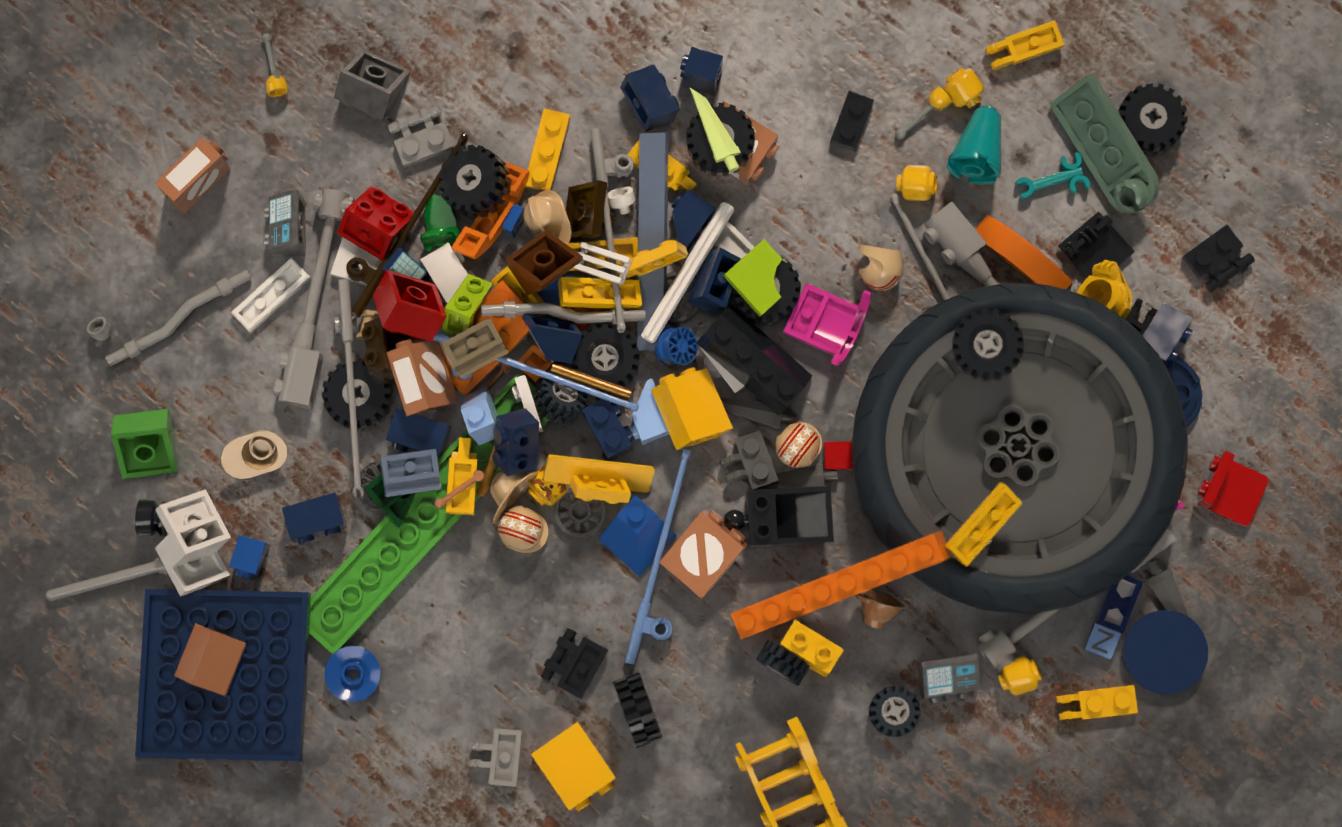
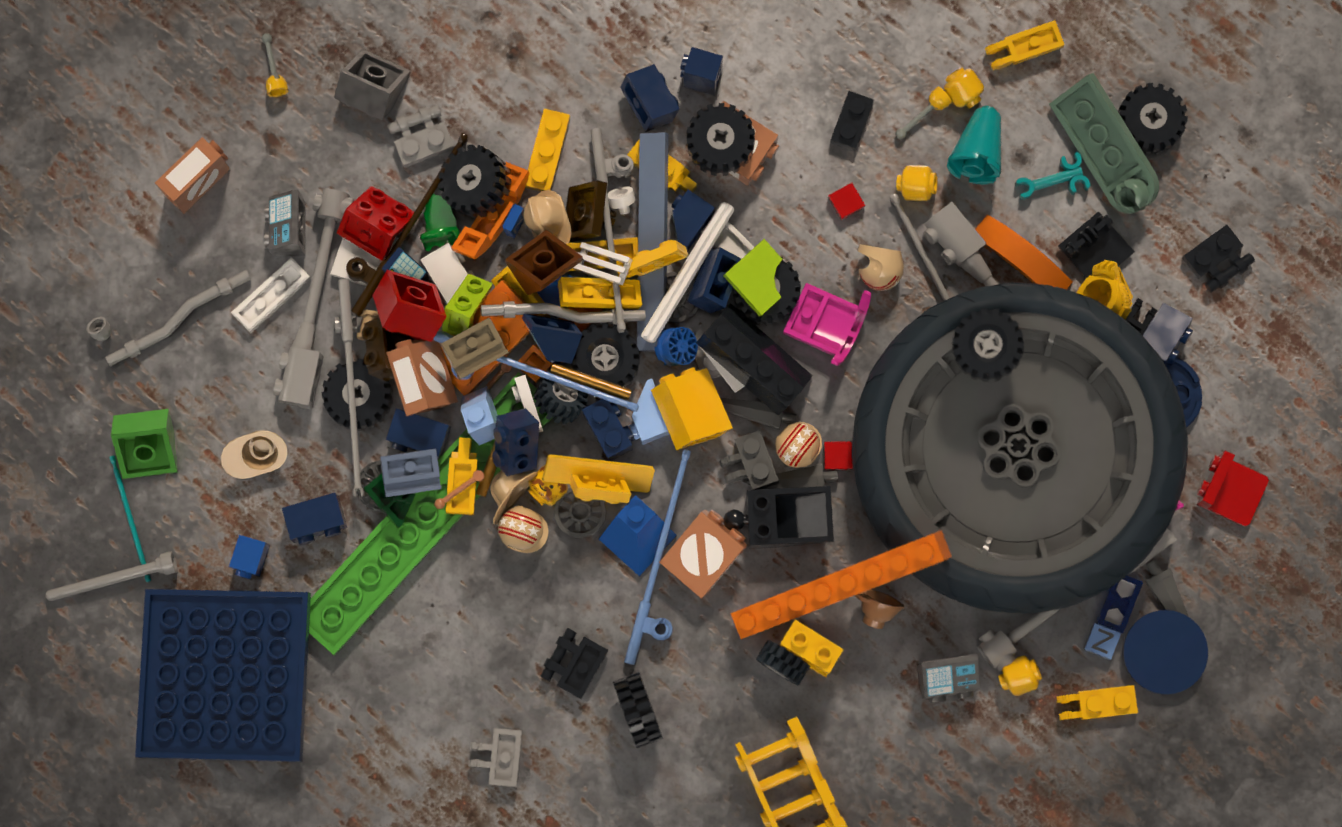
(129, 514): none -> teal piece
(147, 520): black wheel -> none
(192, 542): white bracket -> none
(210, 659): nougat slope -> none
(338, 671): blue dish -> none
(574, 767): yellow brick -> none
(719, 139): yellowish green bar -> none
(846, 201): none -> red tile
(903, 707): black wheel -> none
(983, 524): yellow plate -> none

